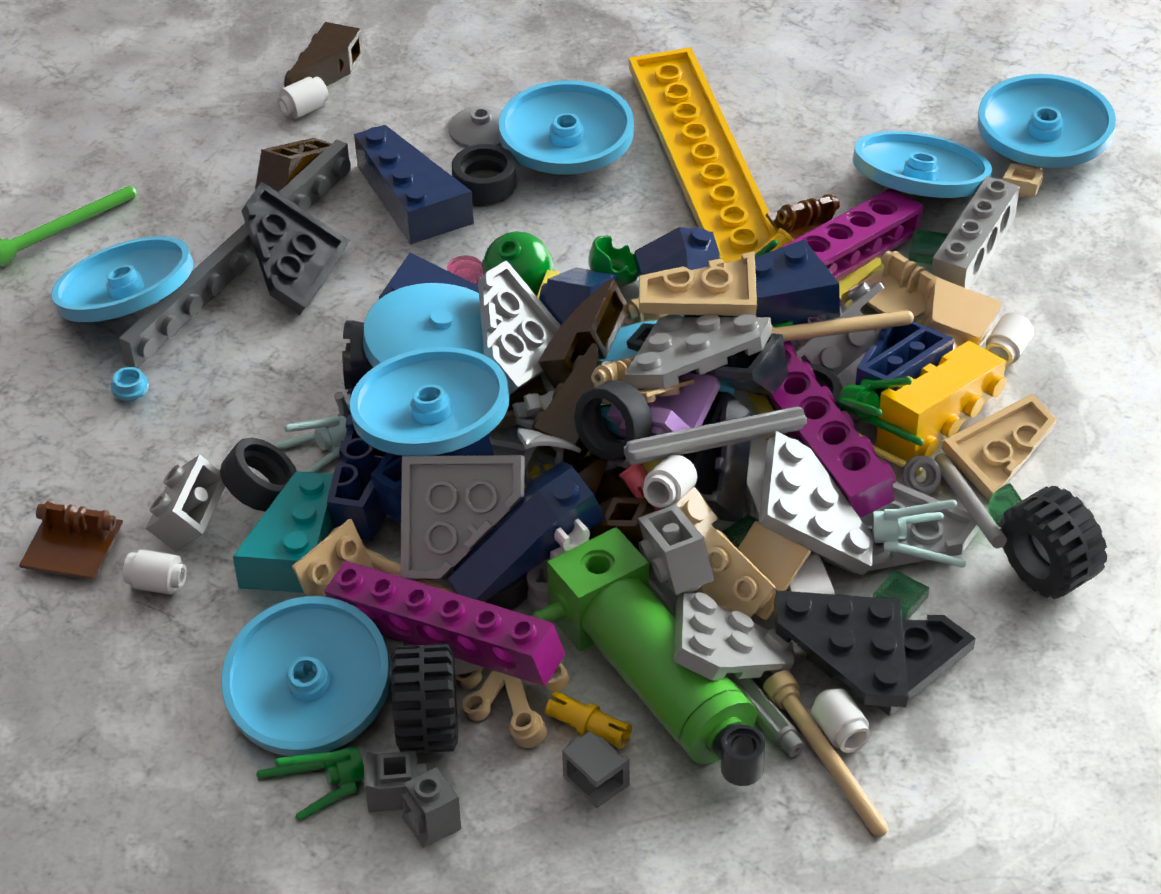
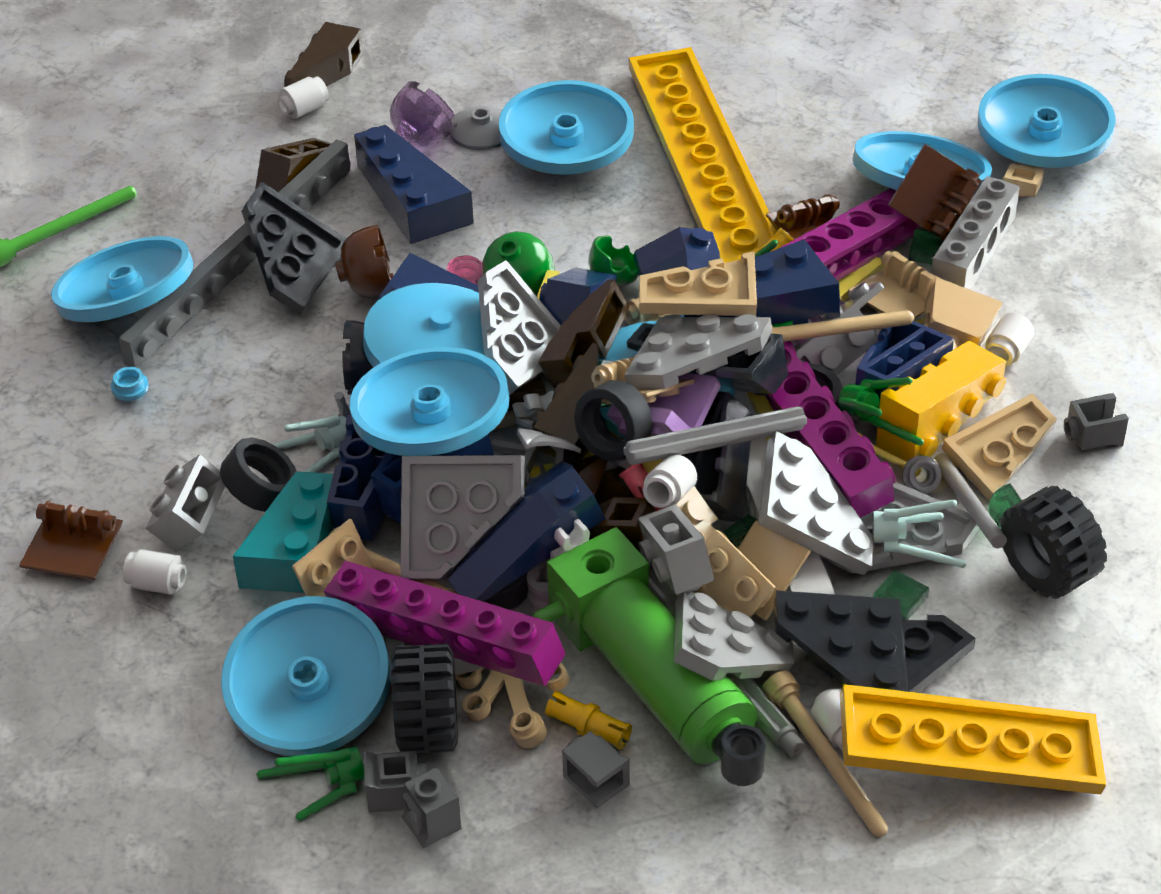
(365, 262): none -> reddish brown cylinder
(421, 116): none -> clear purple cylinder
(486, 158): black tyre -> none
(935, 192): none -> reddish brown hinge
(971, 739): none -> yellow plate
(1092, 422): none -> dark grey window

